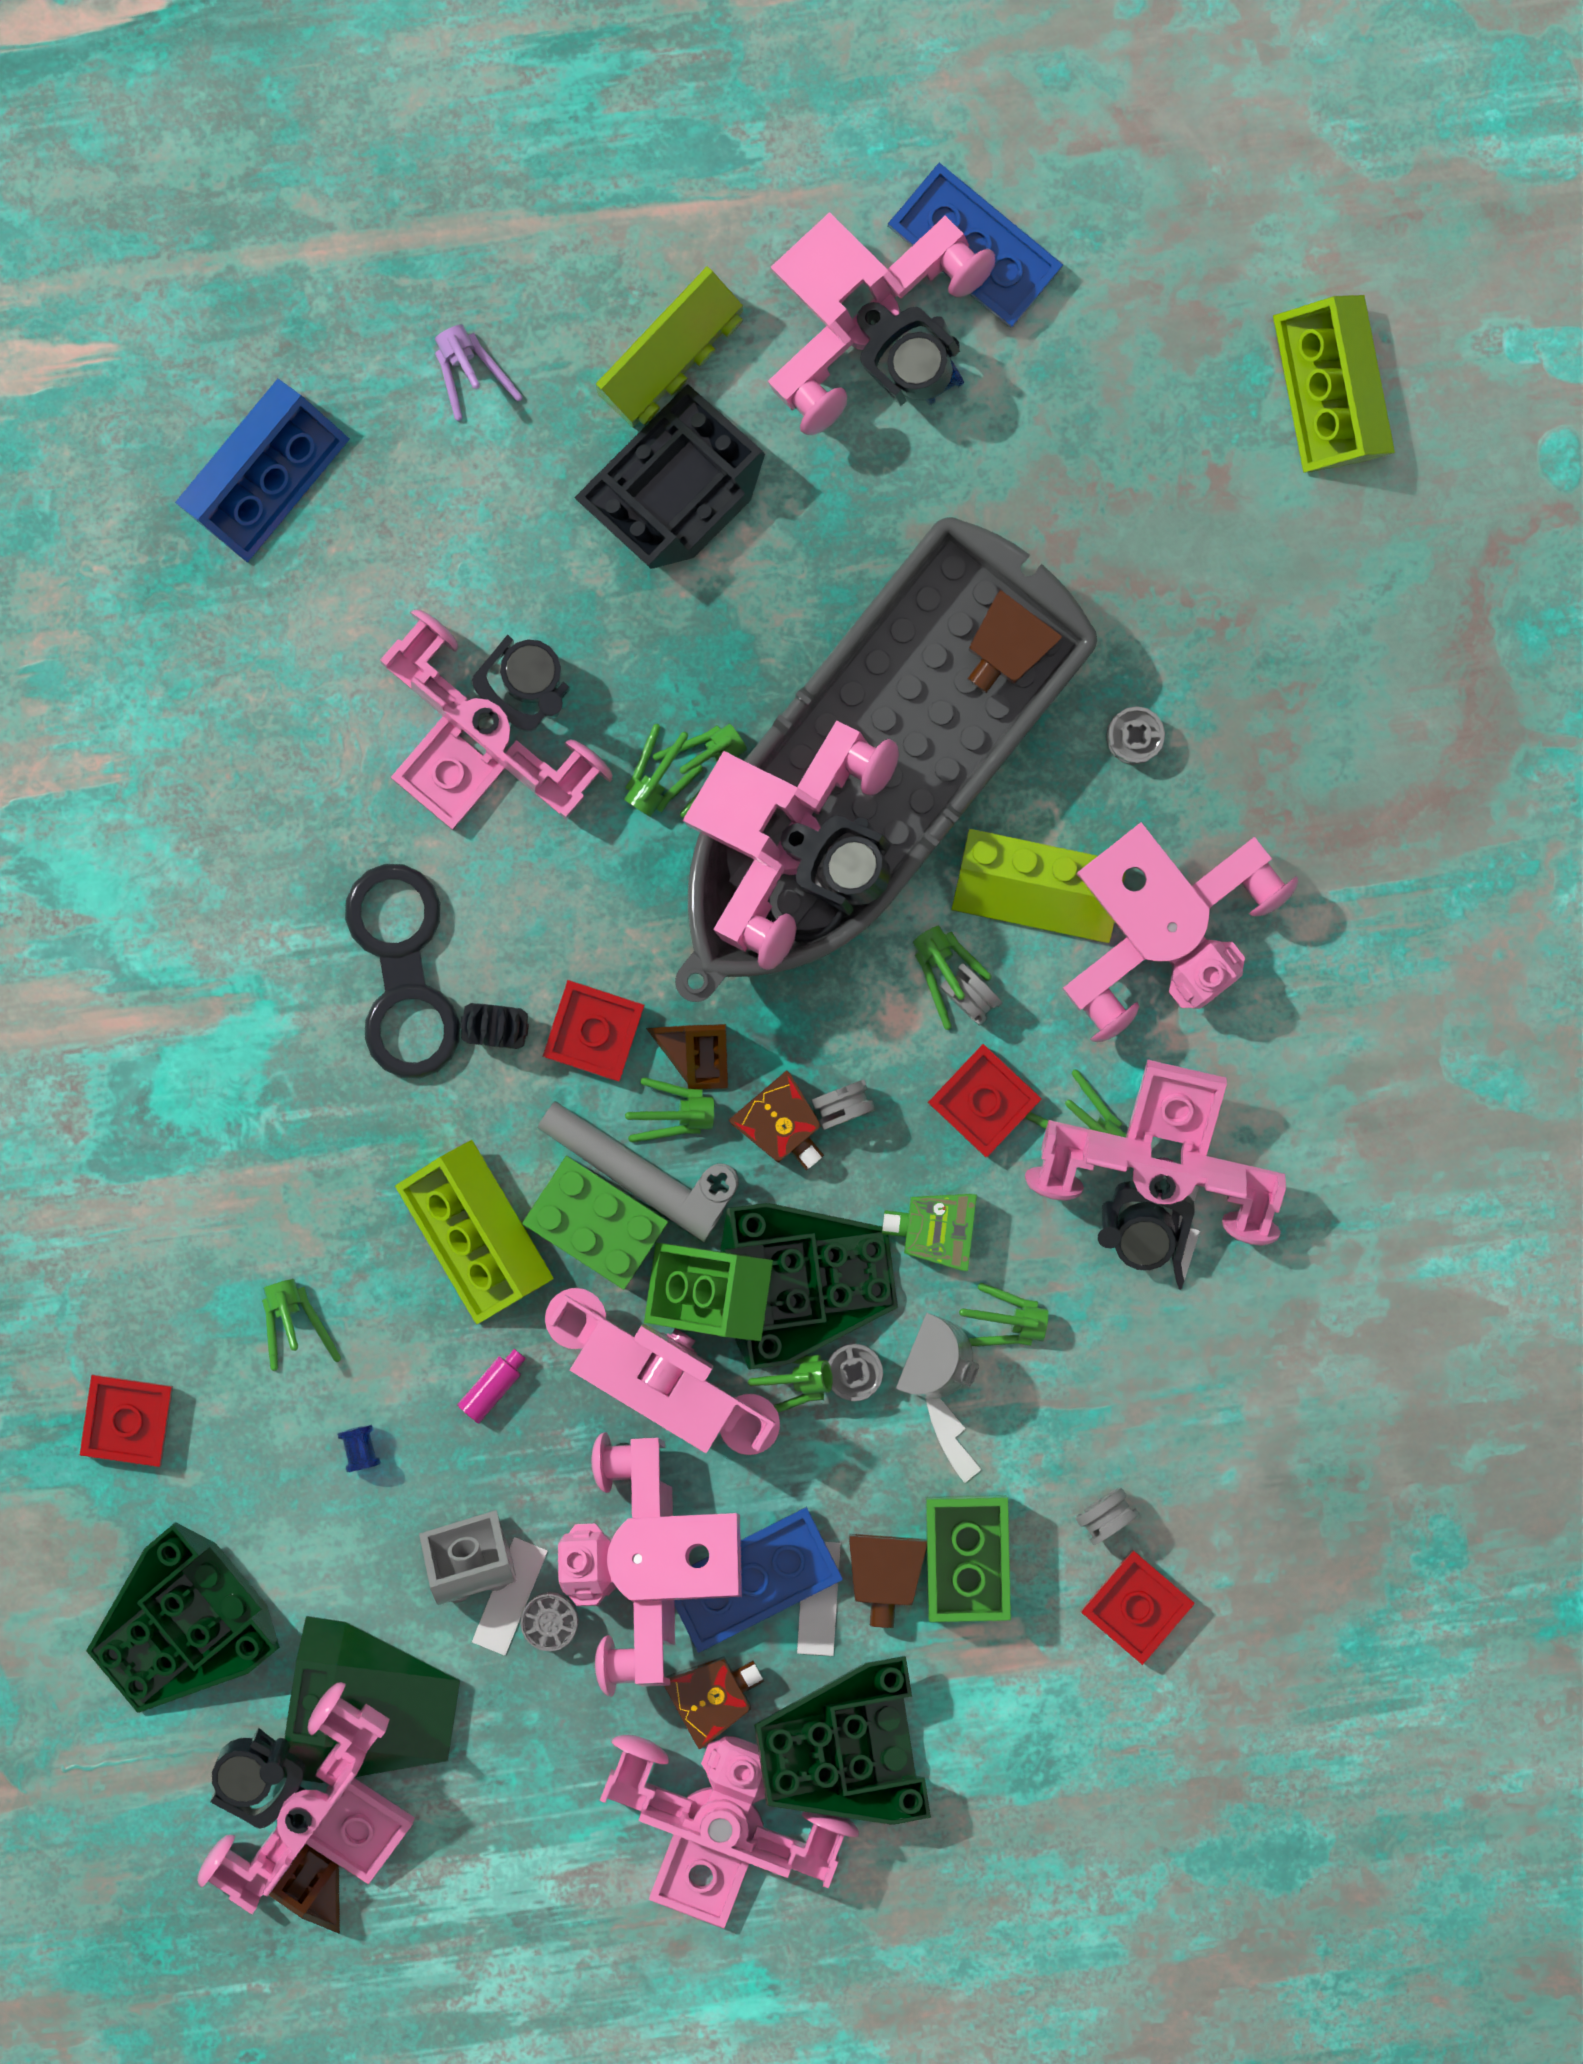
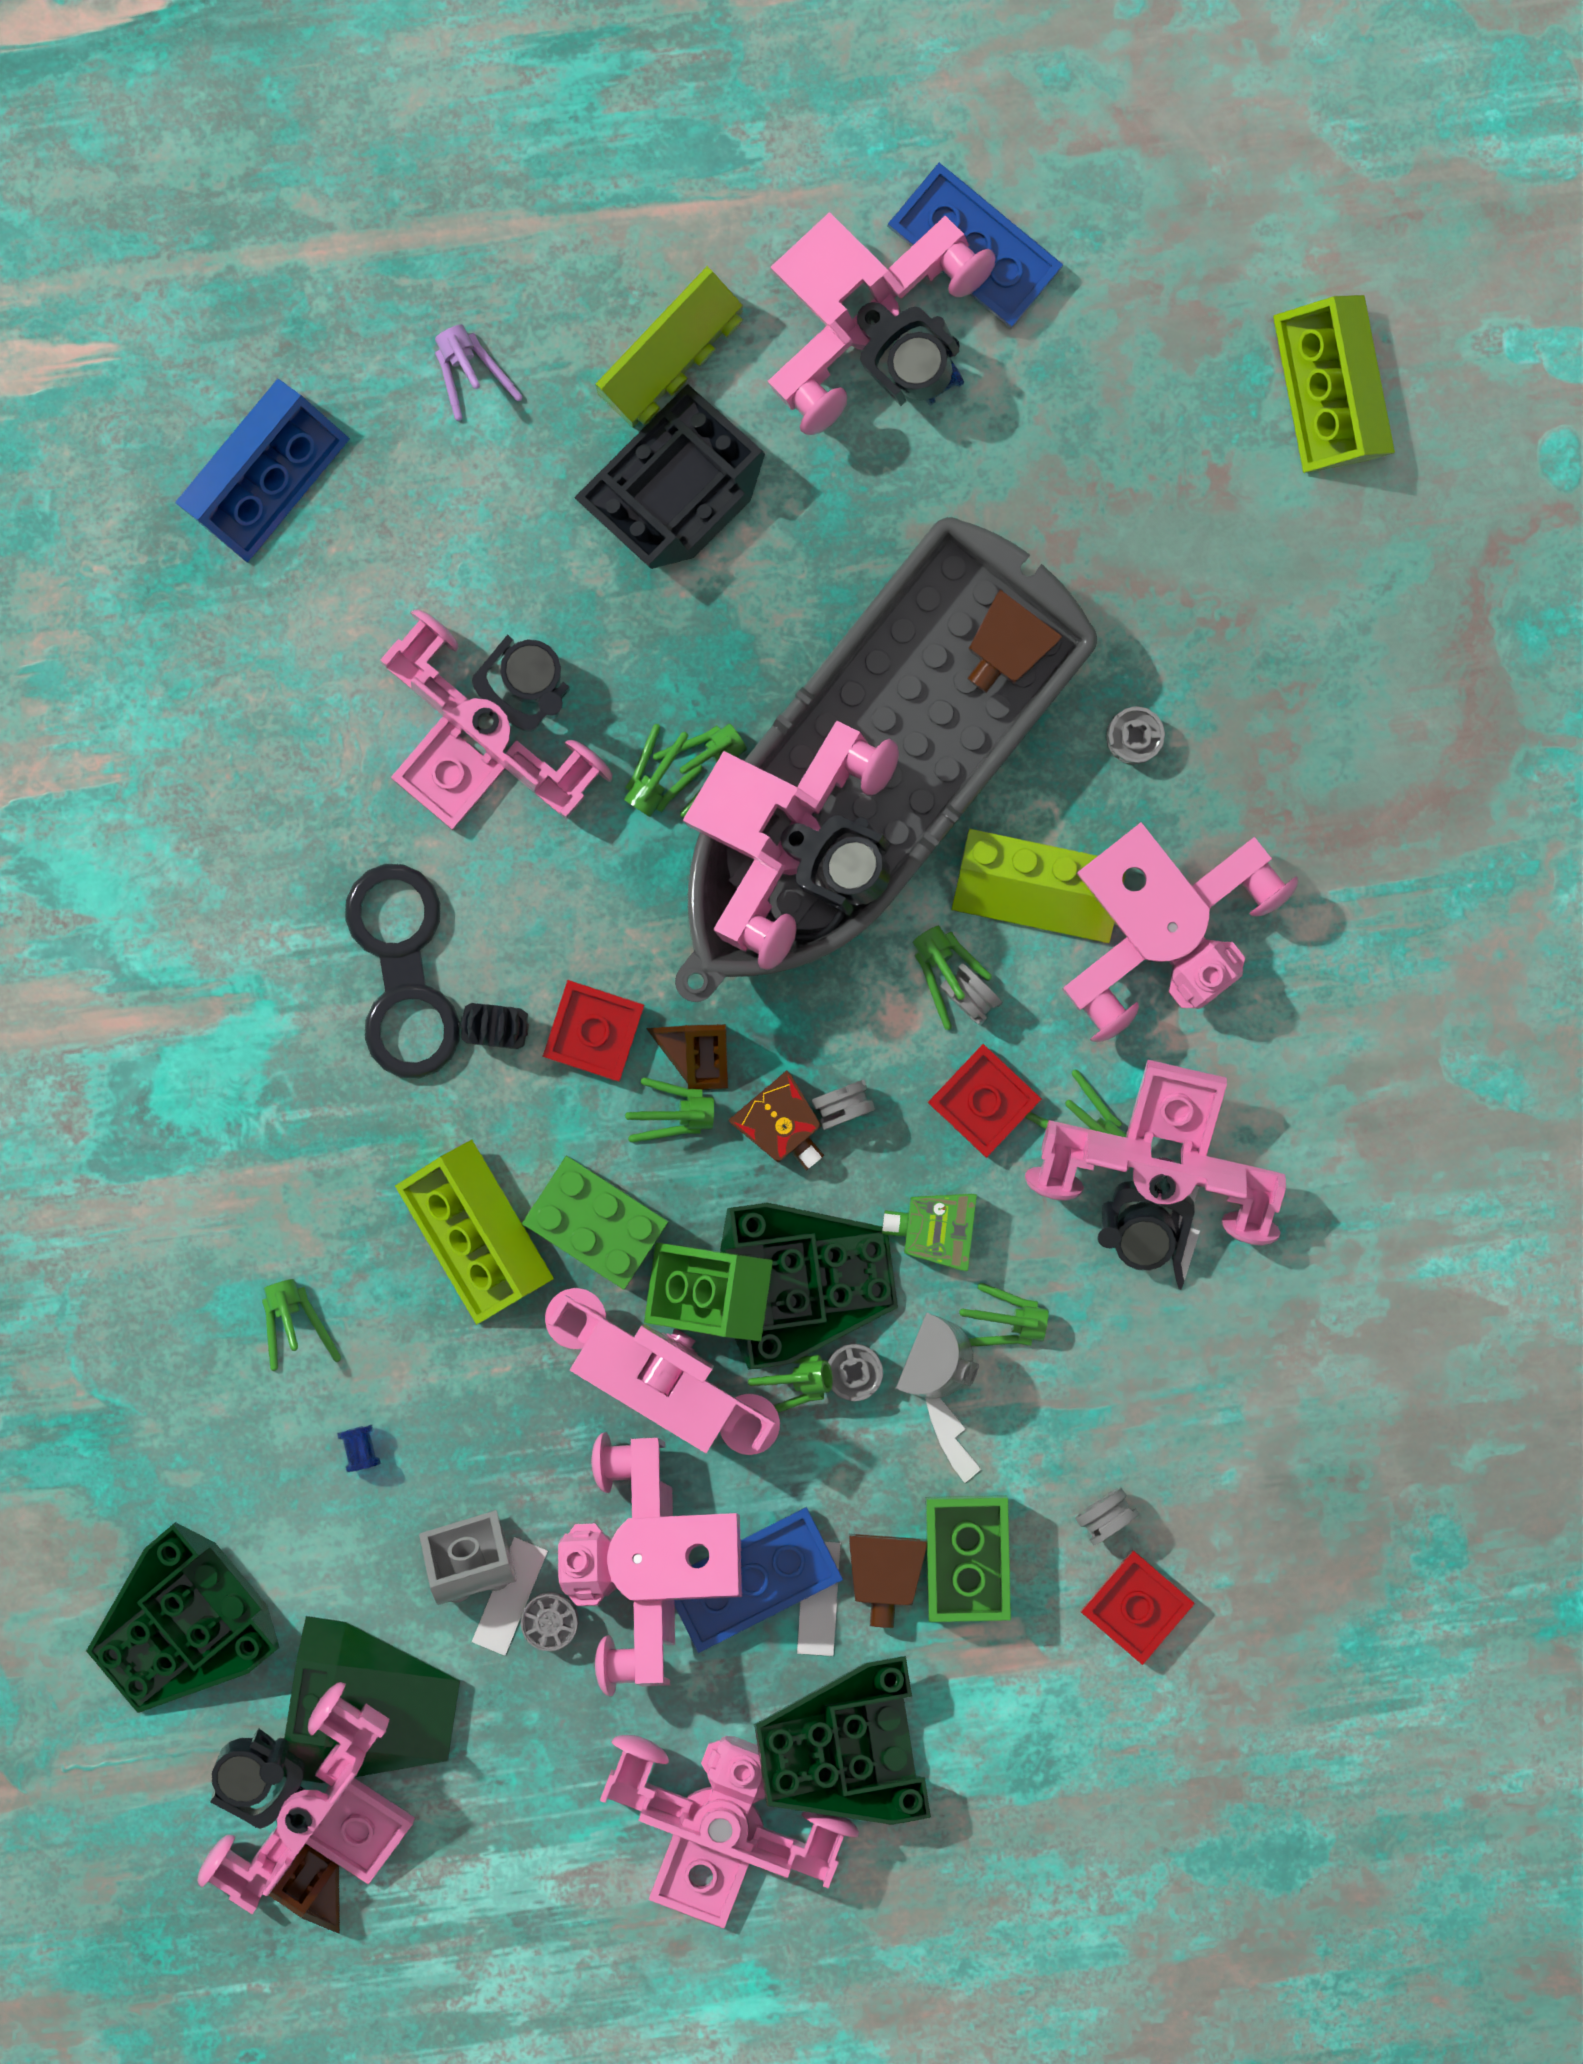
(126, 1420): red plate -> none
(491, 1386): dark pink cylinder -> none
(692, 1209): light grey axle -> none
(712, 1696): reddish brown torso -> none

